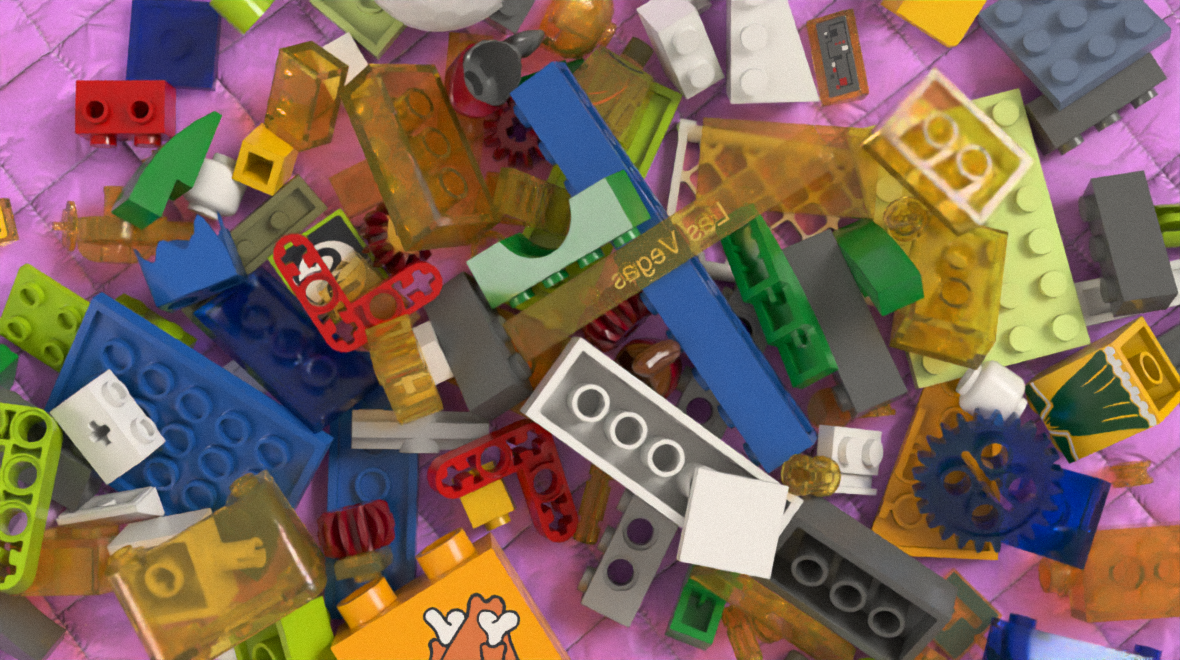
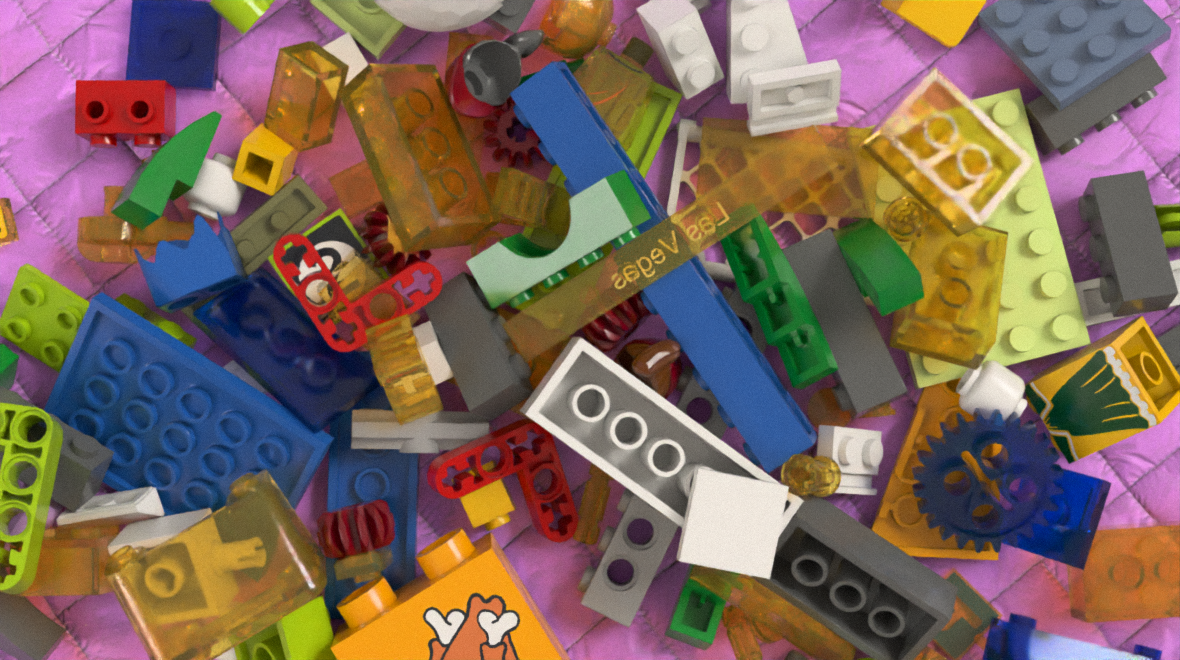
(68, 226): plant -> none
(108, 426): white brick -> none
(793, 97): none -> white plate
(837, 58): slope -> none
(1056, 577): clear yellow plate -> none
(1131, 473): clear yellow bush -> none

